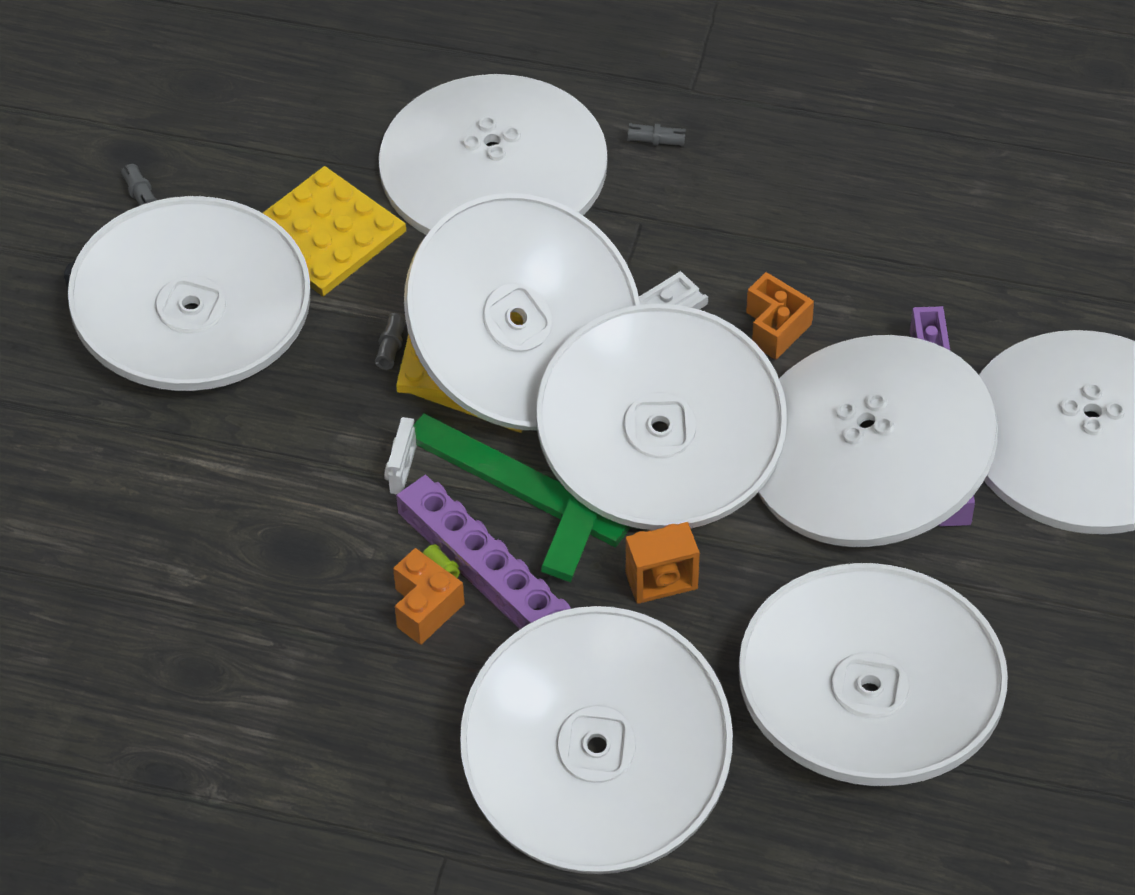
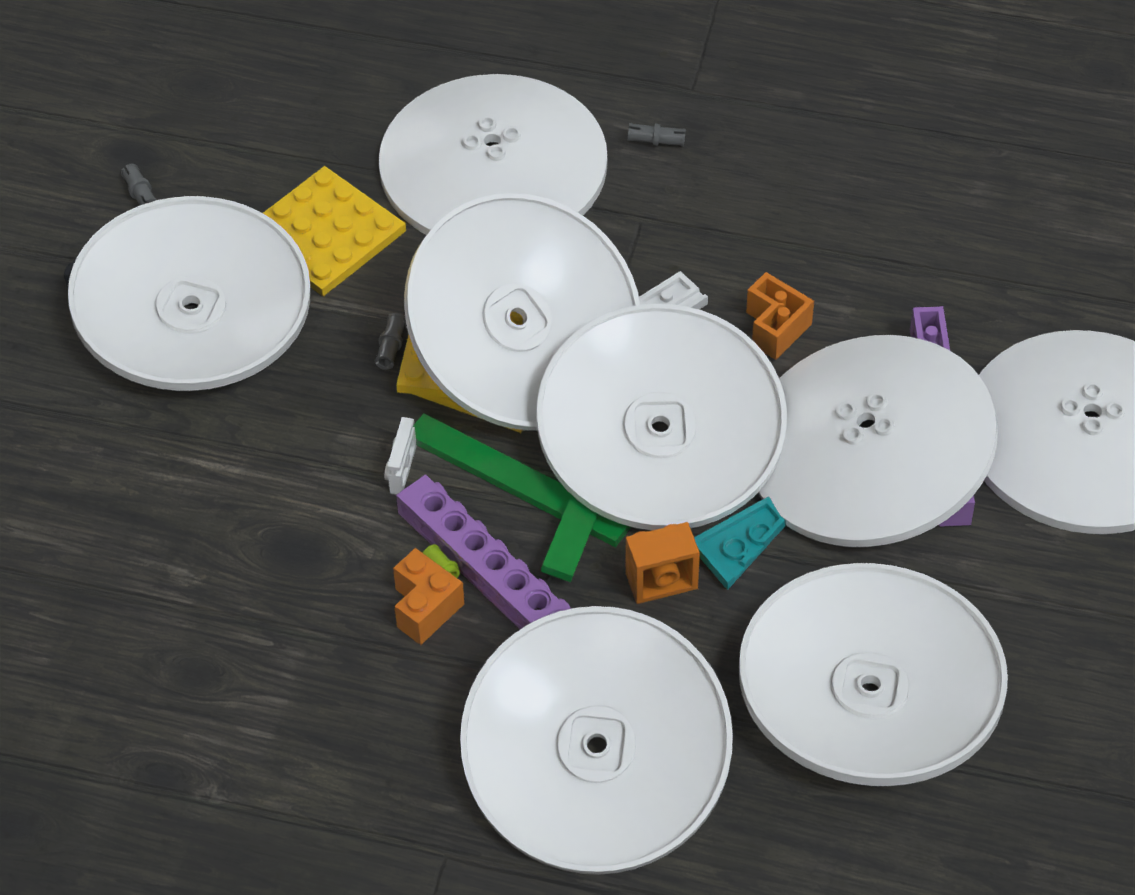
(739, 540): none -> teal wing

